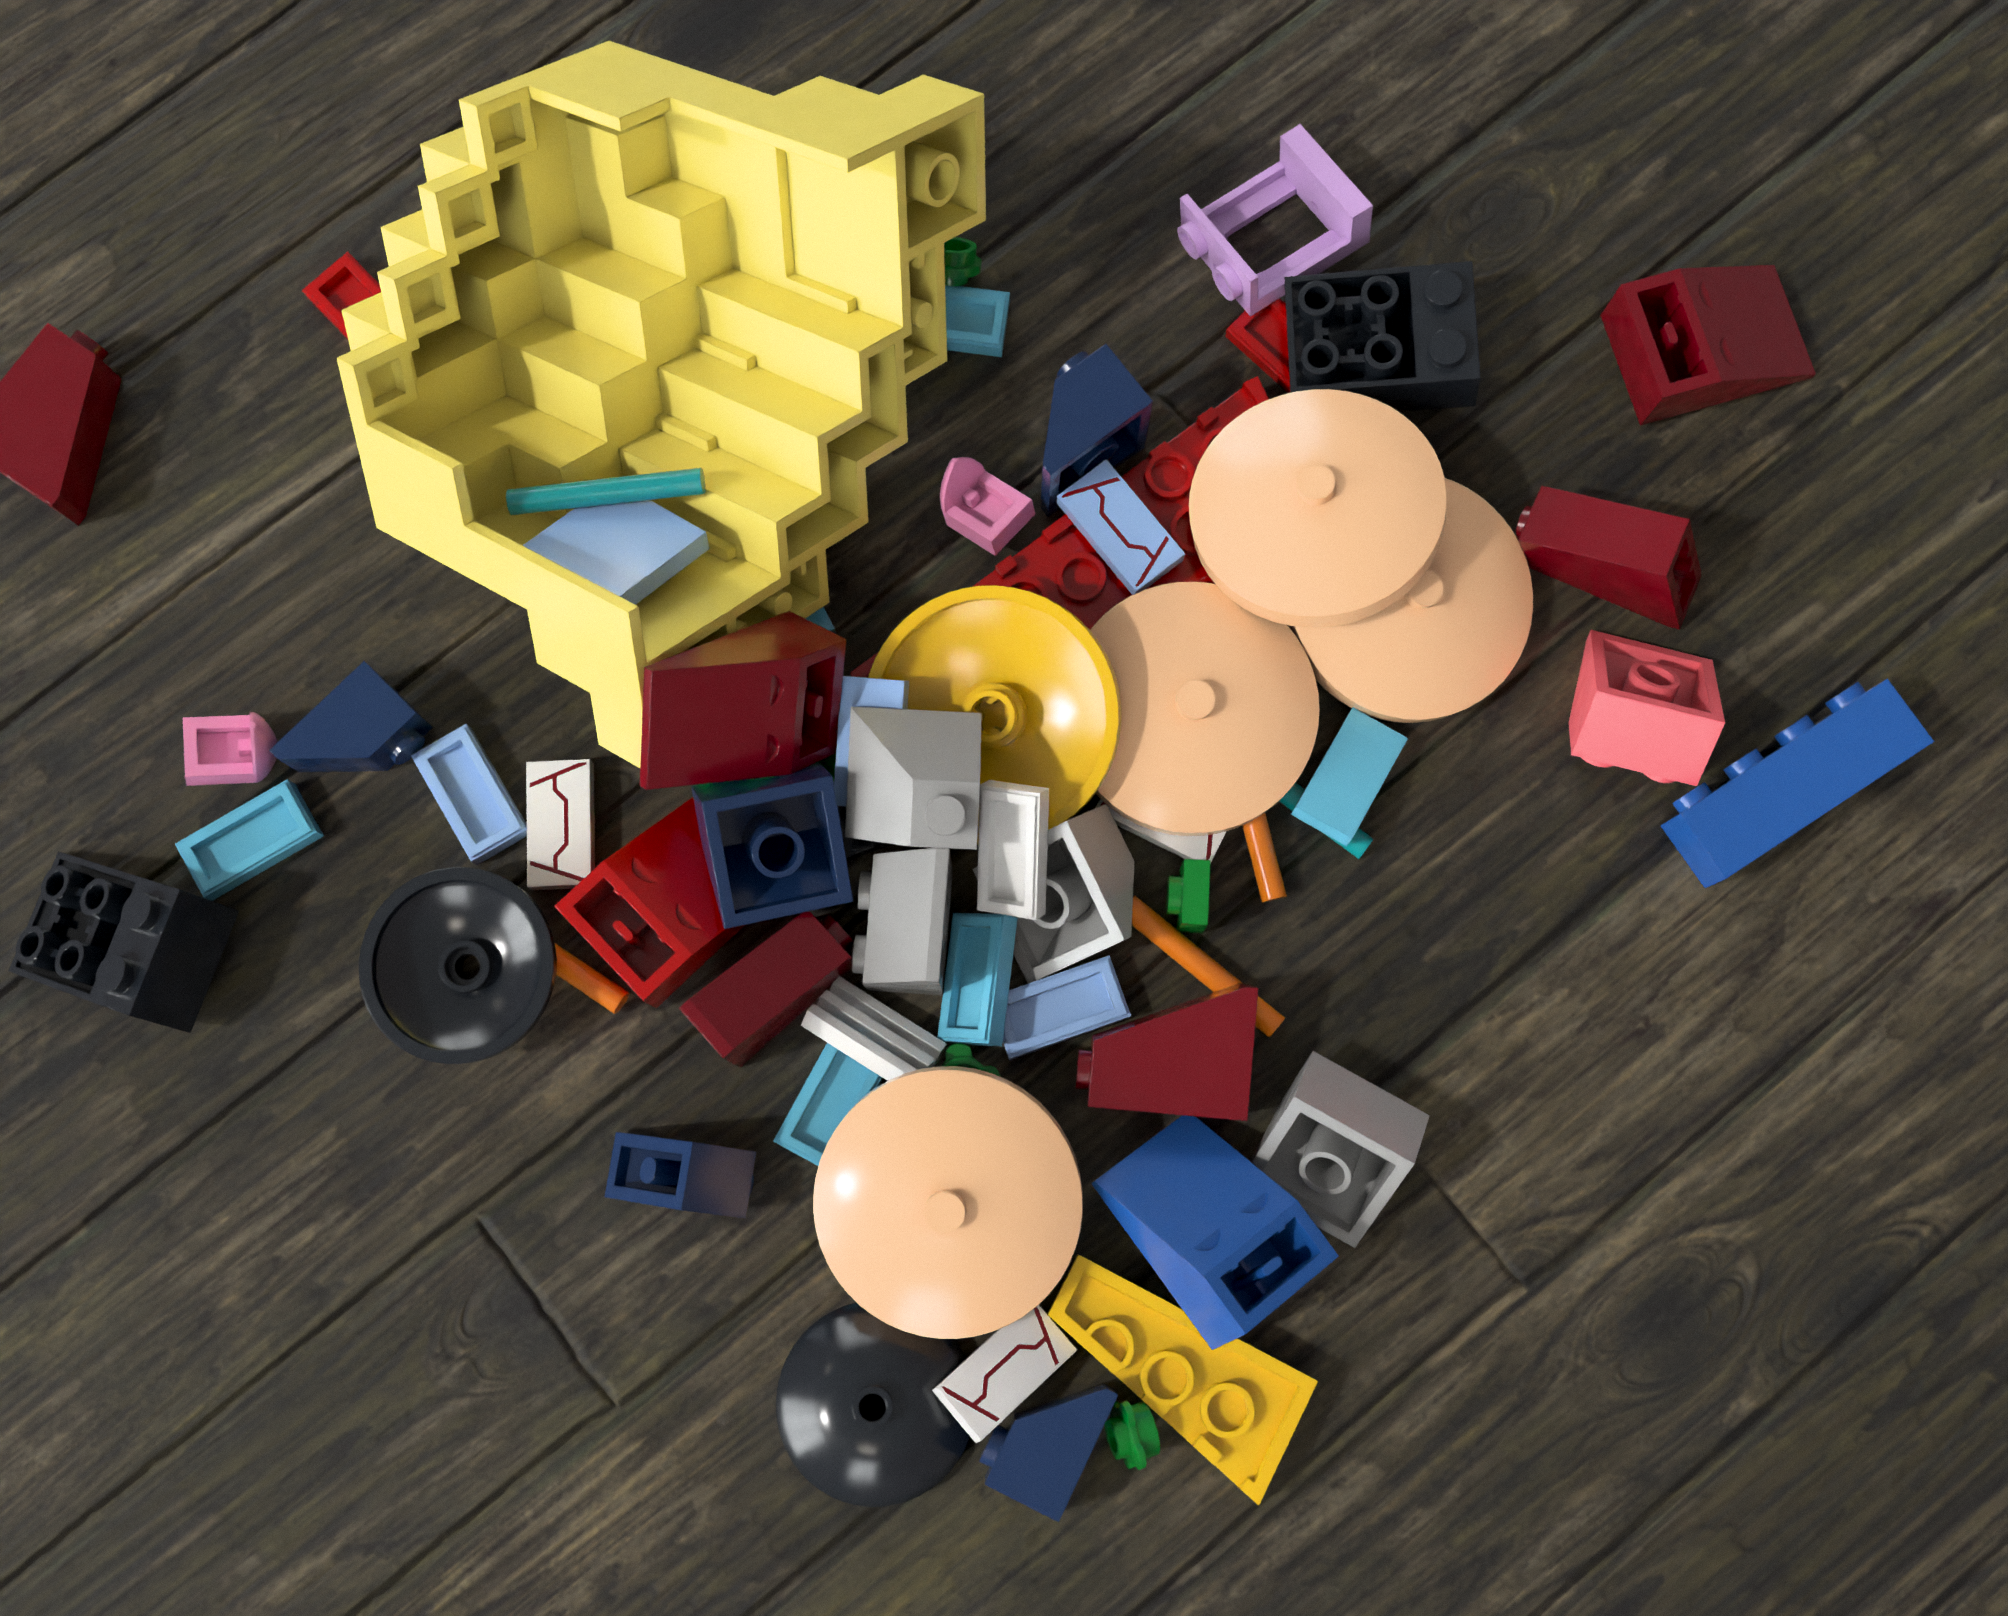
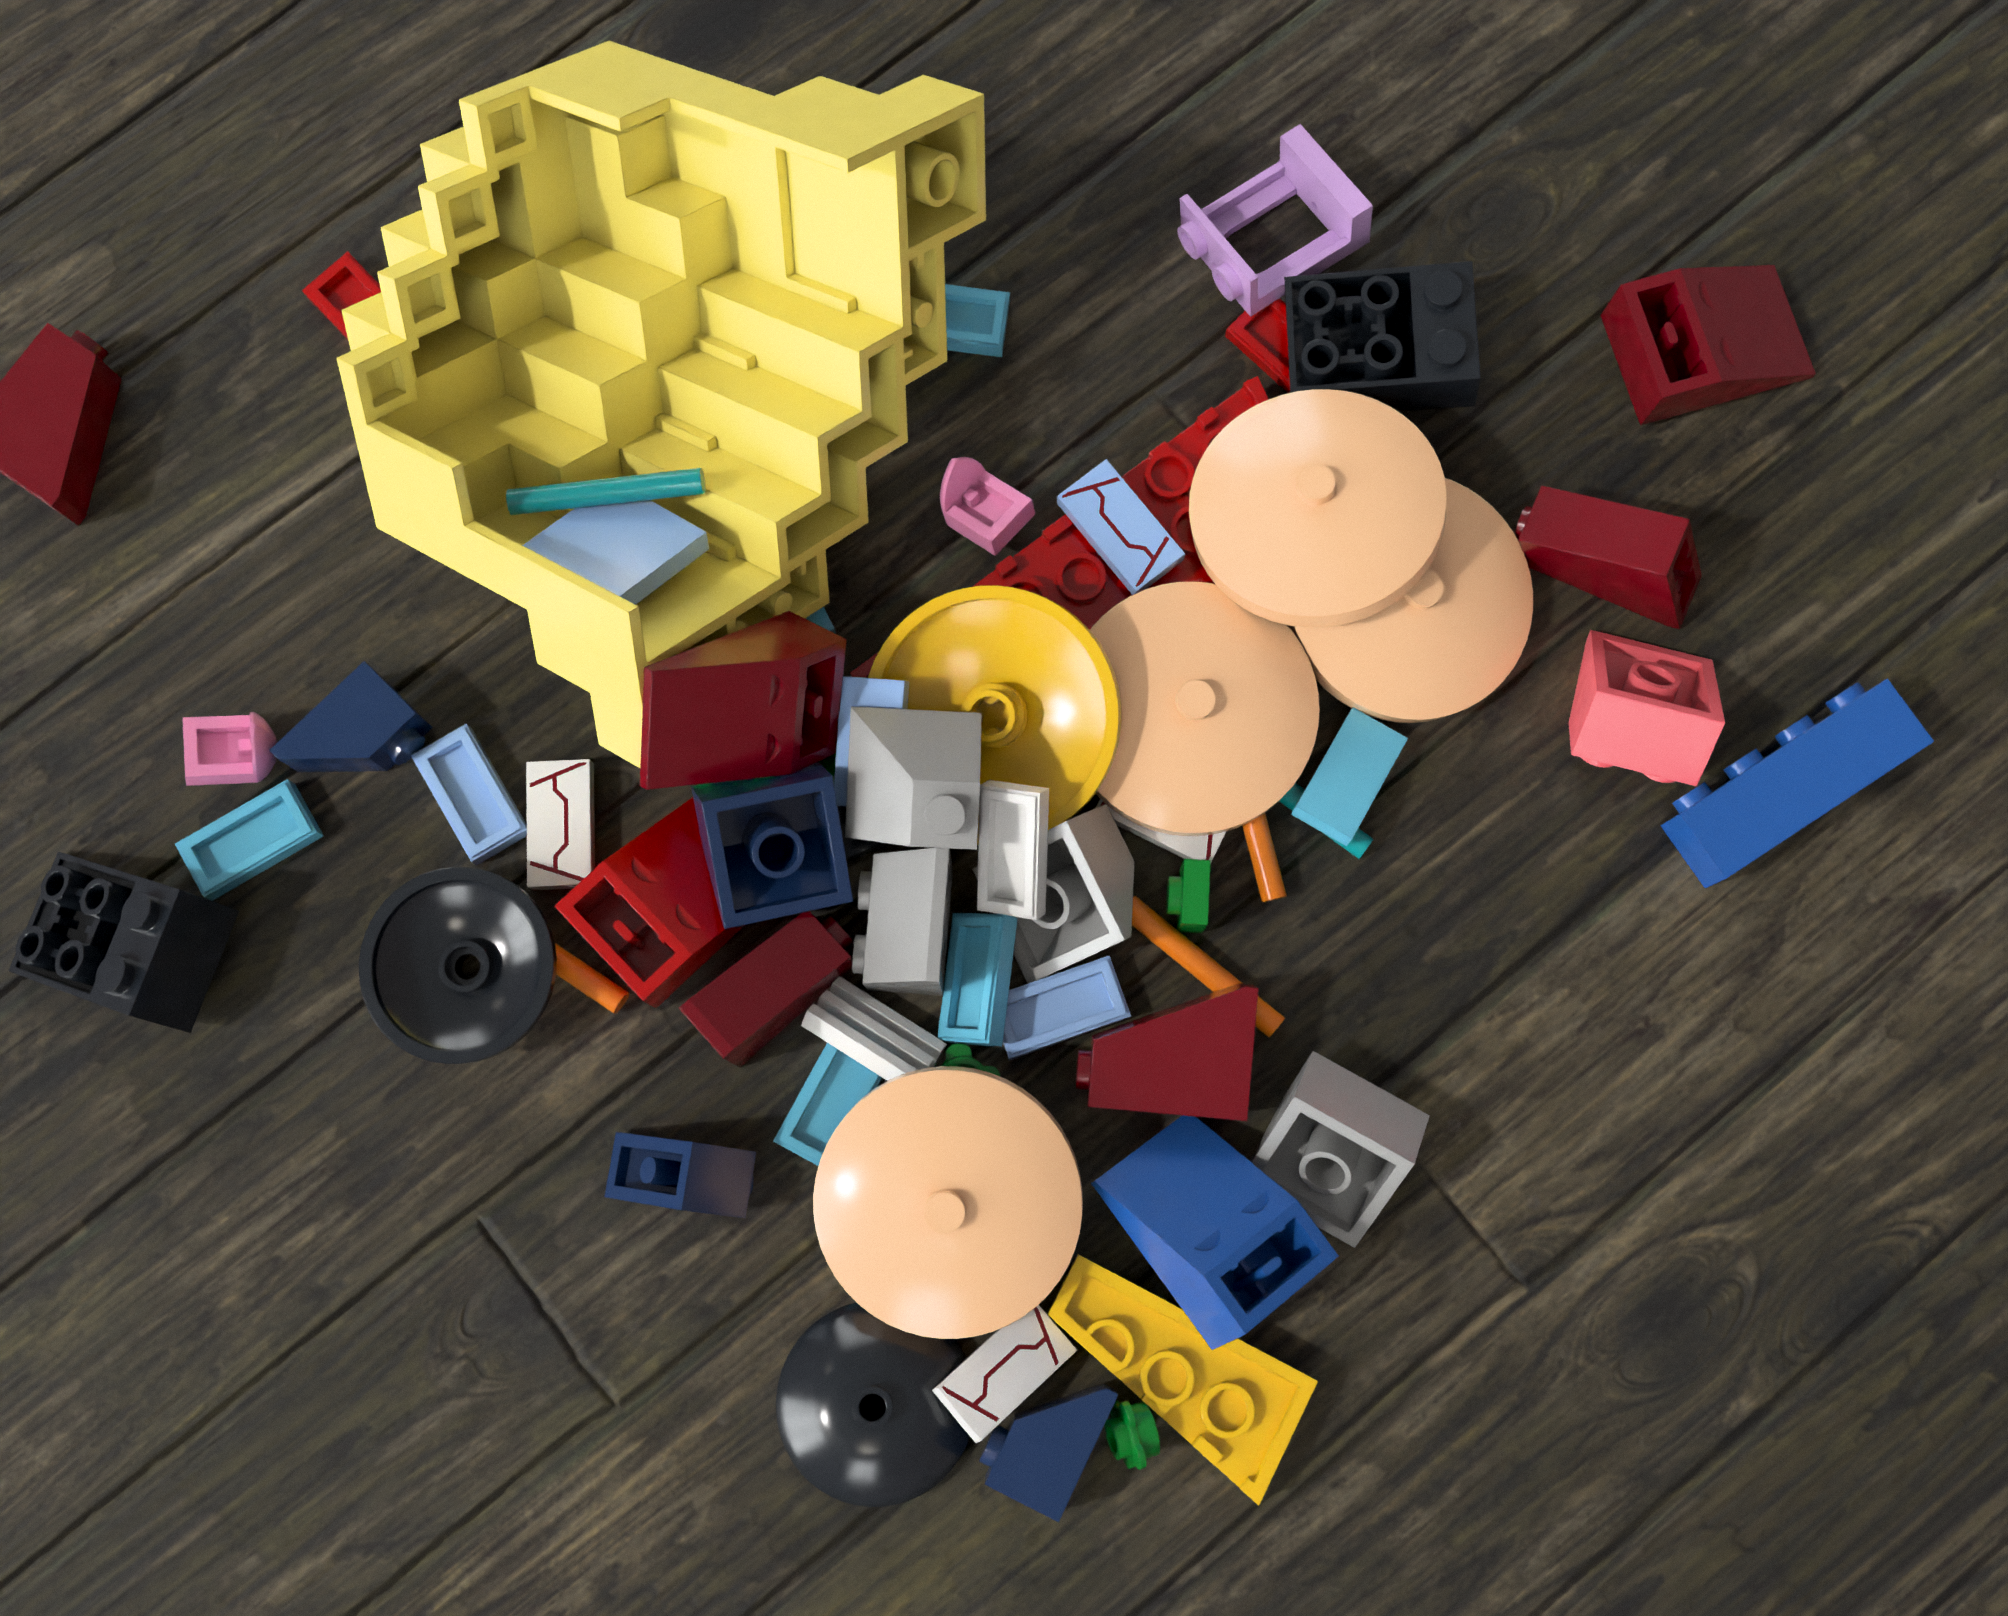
(960, 261): green plate -> none
(1093, 418): dark blue slope -> none

